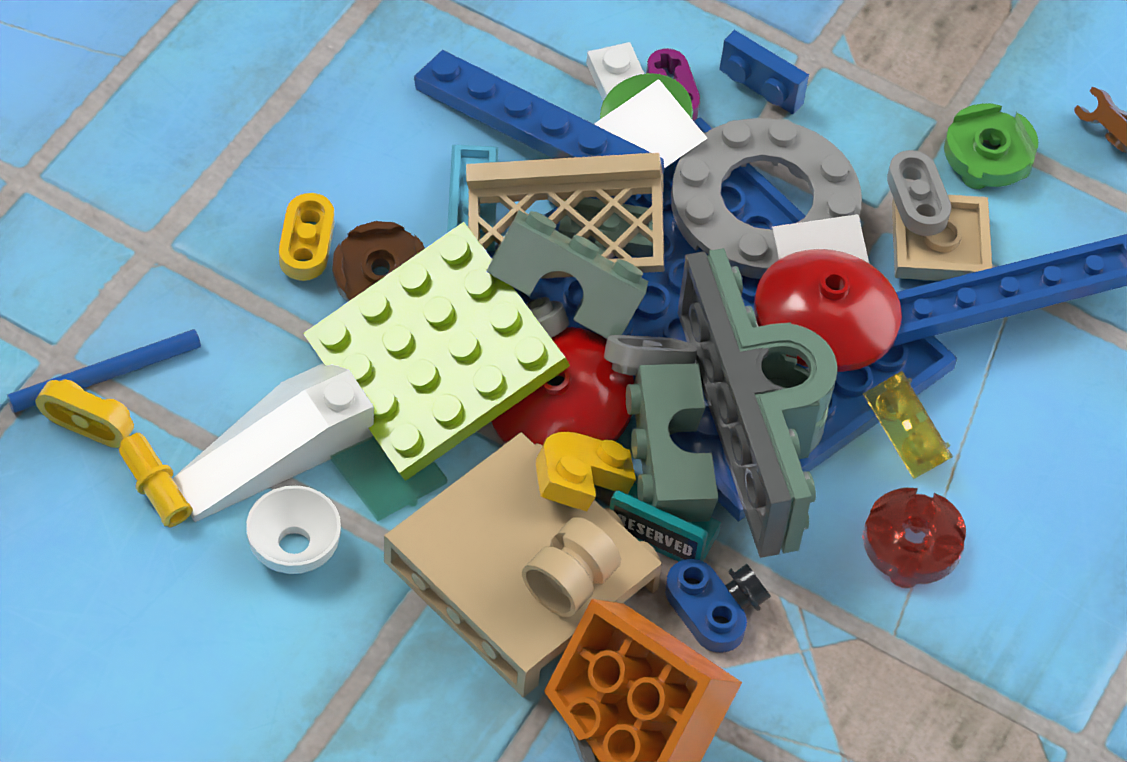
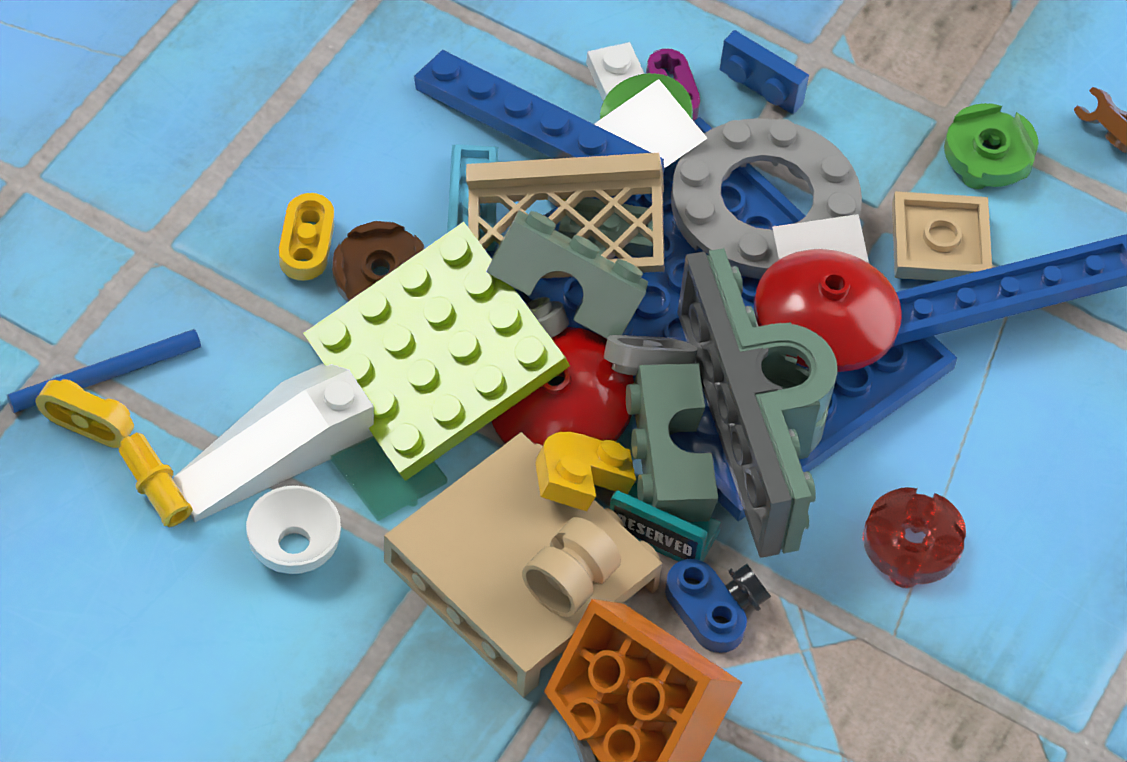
(908, 425): clear yellow hinge -> none
(922, 196): light grey plate -> none

